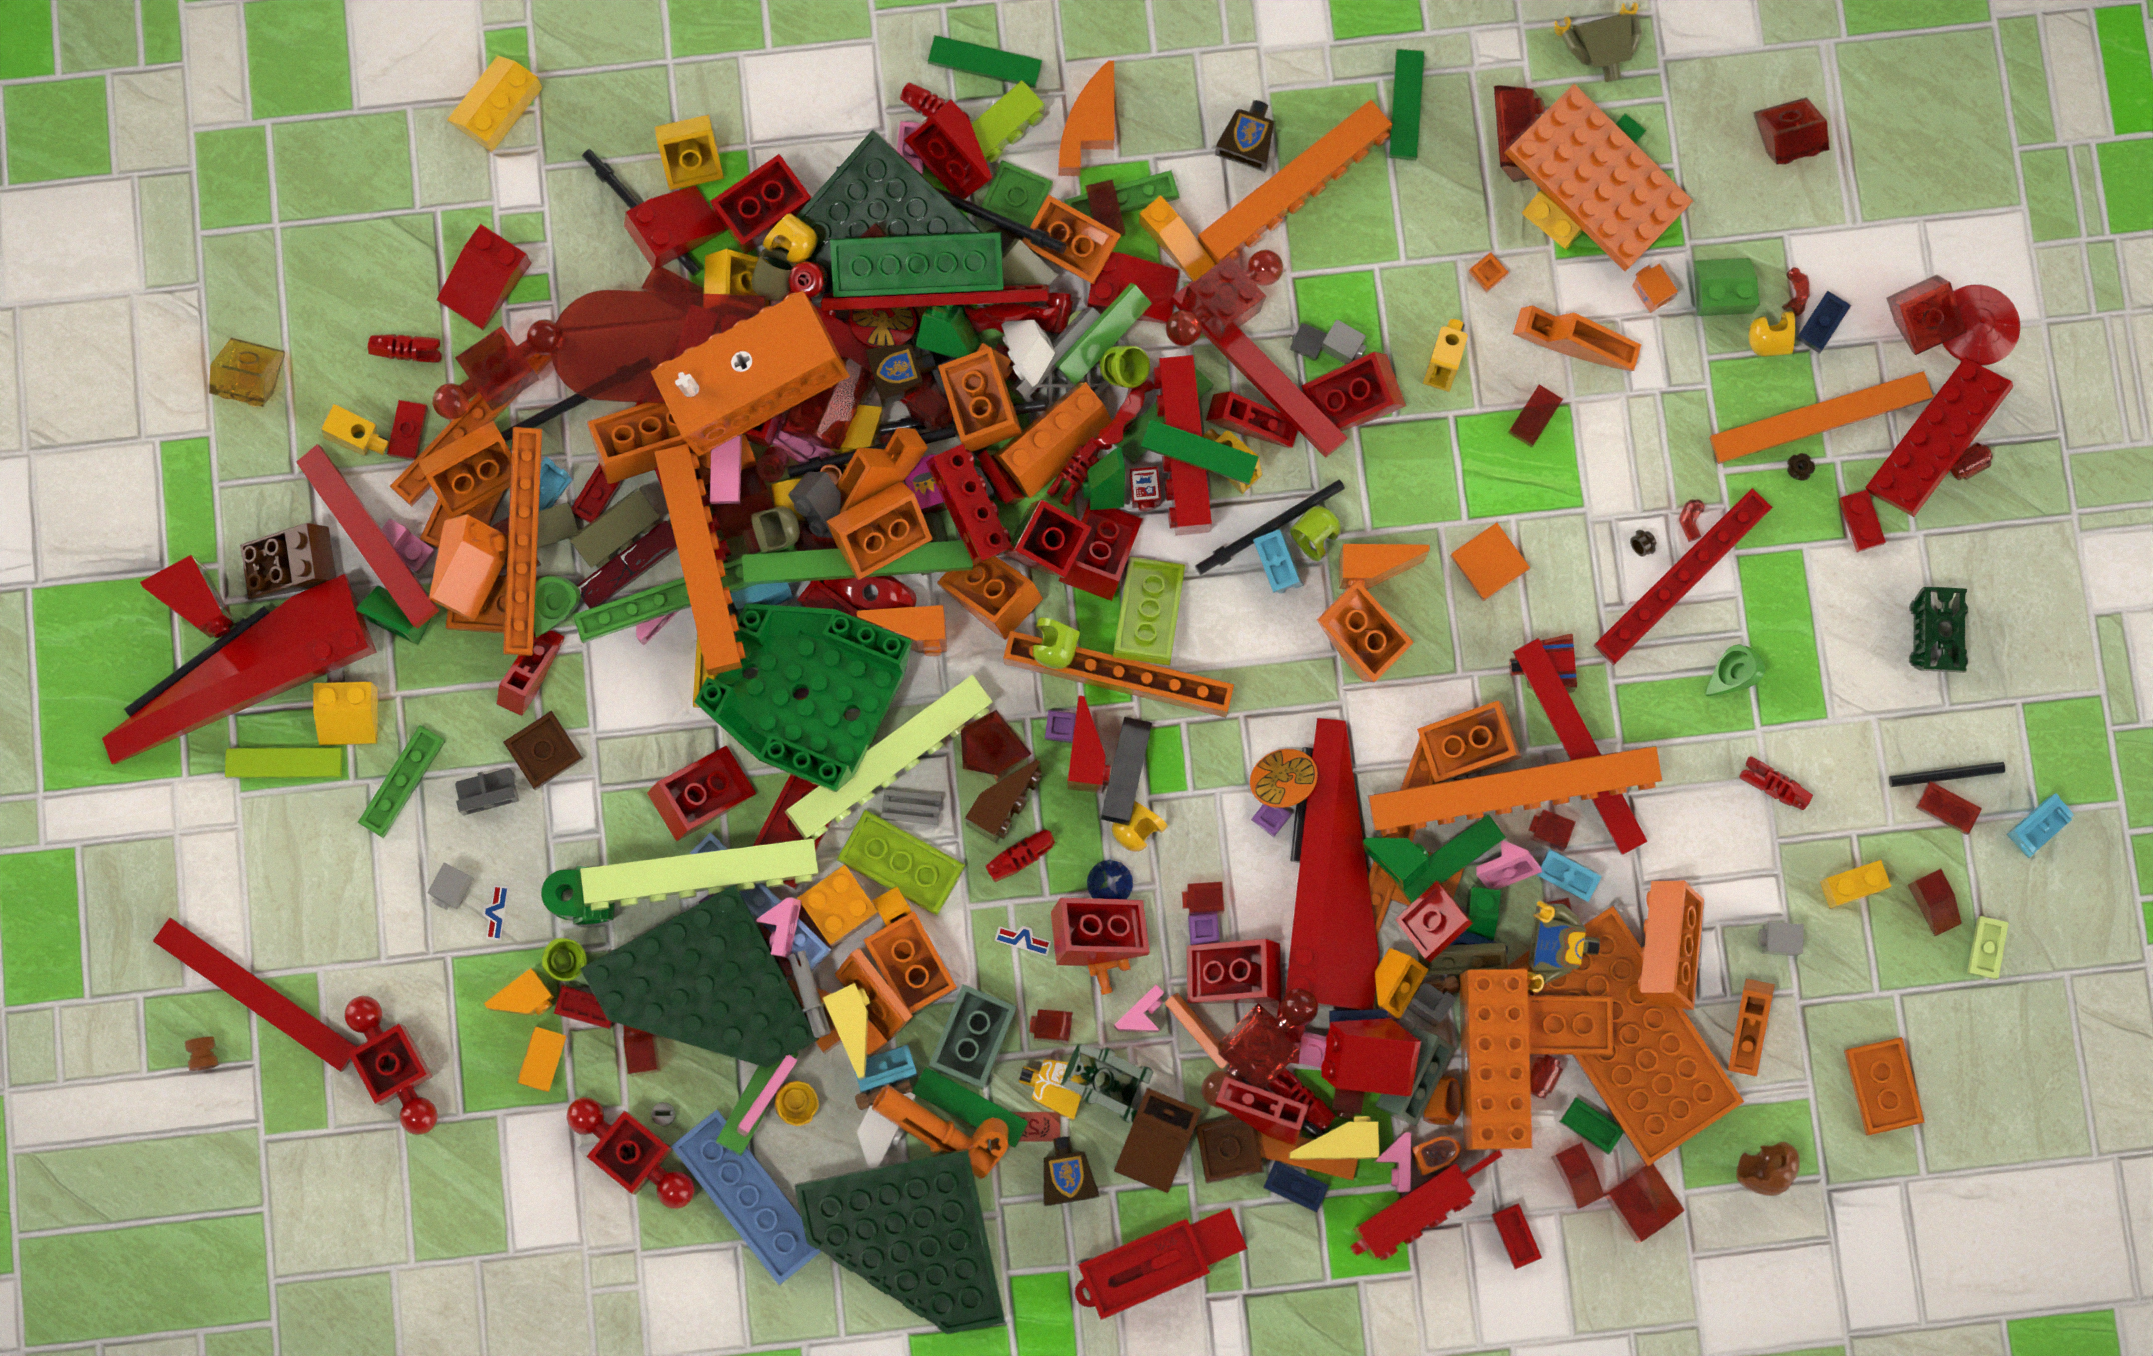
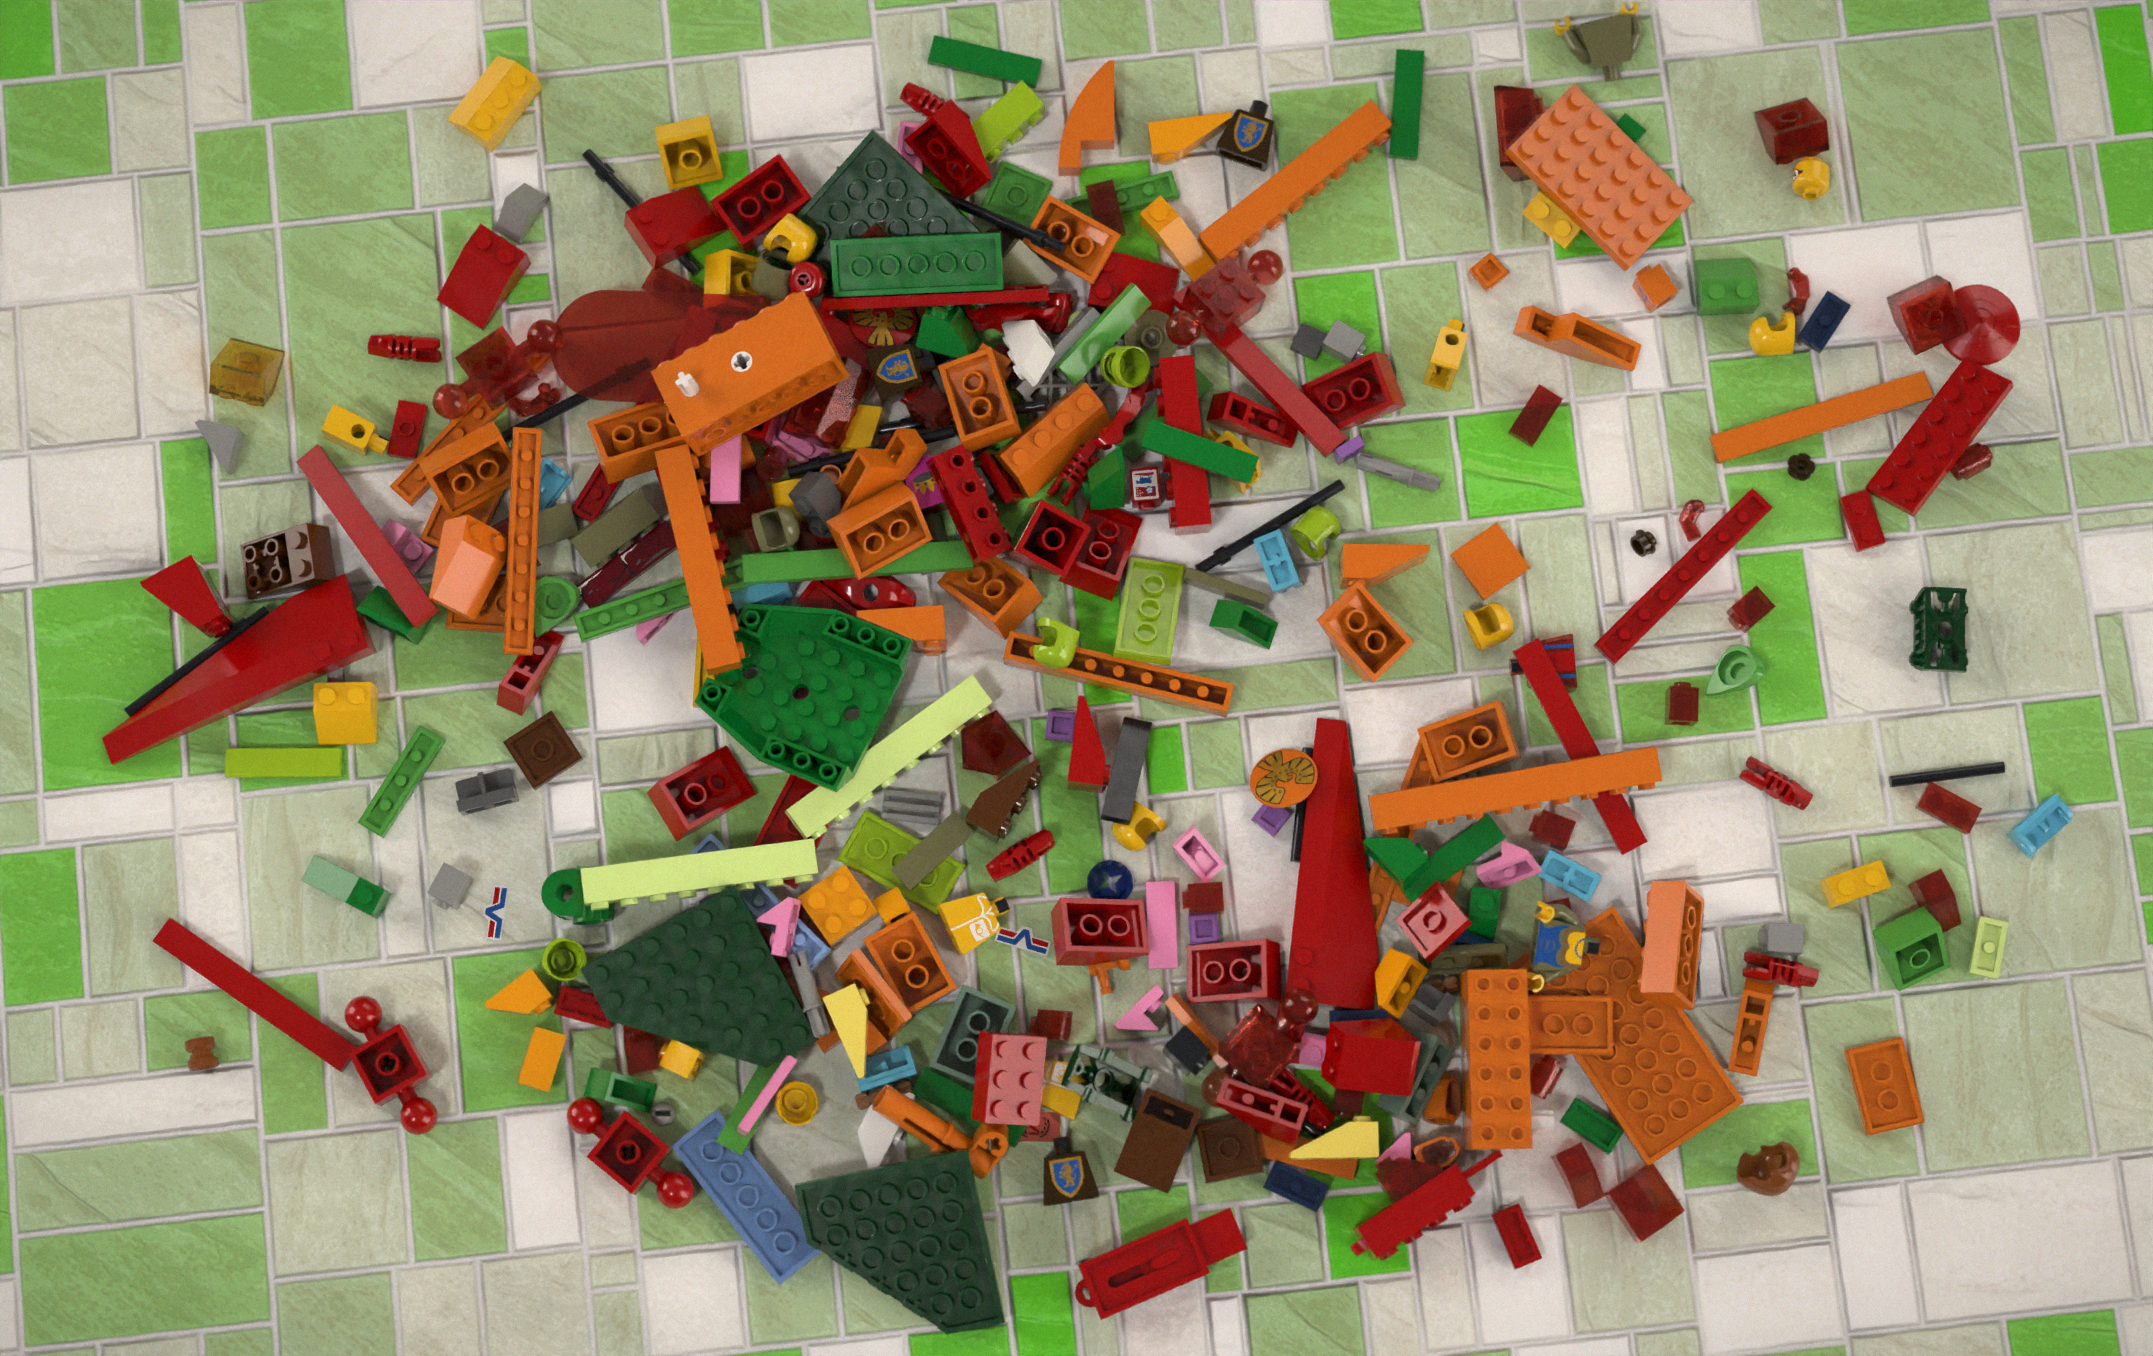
(224, 442): none -> light grey slope
(346, 886): none -> slope
(520, 212): none -> light grey slope
(546, 398): none -> clear red piece
(620, 1089): none -> green slope
(681, 1059): none -> yellow slope
(932, 851): none -> olive tile
(972, 920): none -> yellow torso
(1009, 1078): none -> brick
(1151, 322): none -> olive dish
(1161, 925): none -> bright pink tile
(1178, 137): none -> light orange slope
(1187, 1052): none -> black brick
(1198, 855): none -> bright pink slope
(1225, 588): none -> olive tile
(1243, 623): none -> green slope
(1348, 450): none -> medium lavender tile
(1397, 472): none -> light grey axle
(1403, 1176): none -> clear red slope
(1489, 625): none -> yellow helmet
(1681, 704): none -> clear red brick
(1749, 610): none -> clear red brick
(1779, 971): none -> red hinge
(1811, 178): none -> yellow head
(1912, 948): none -> bright green slope

